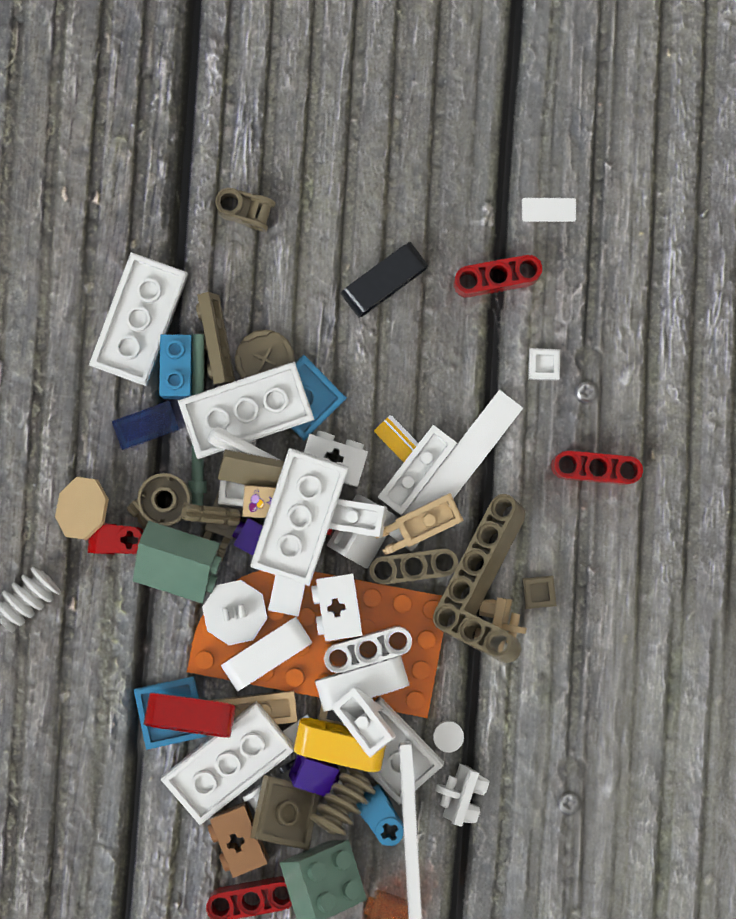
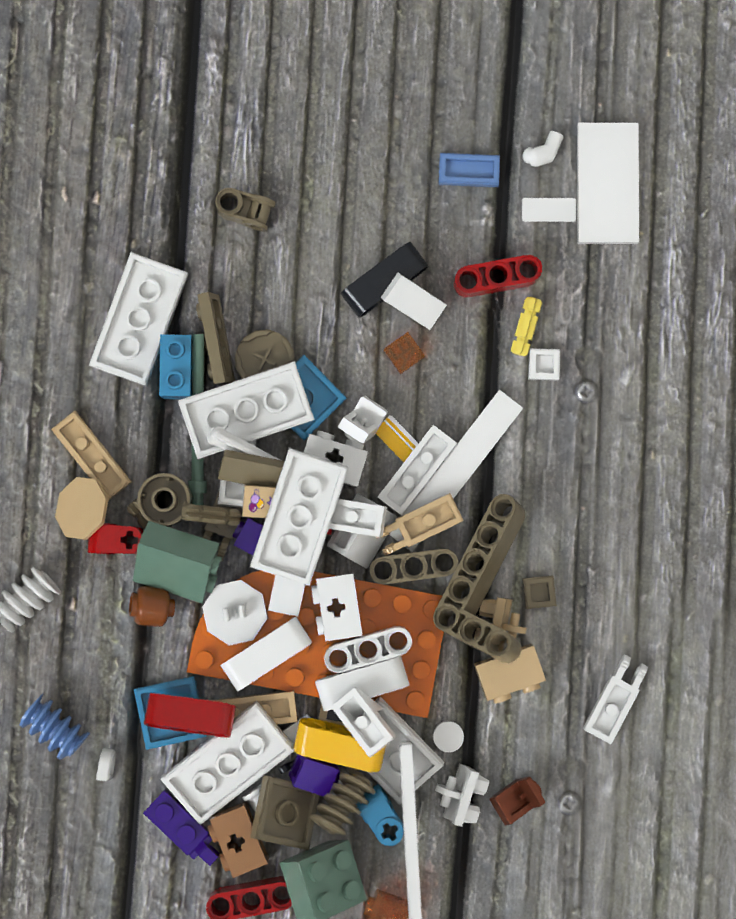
(53, 728): none -> medium blue piece
(91, 454): none -> tan tile
(106, 765): none -> white tile
(146, 425): clear blue tile -> none
(151, 606): none -> dark orange head
(181, 827): none -> dark purple hinge
(363, 420): none -> white bracket
(404, 353): none -> clear orange tile
(413, 301): none -> white tile
(469, 170): none -> medium blue tile
(502, 678): none -> tan brick
(517, 799): none -> copper bracket
(526, 326): none -> light yellow axle
(543, 154): none -> white arm
(607, 183): none -> white tile
(611, 467): red beam -> none
(614, 702): none -> white hinge

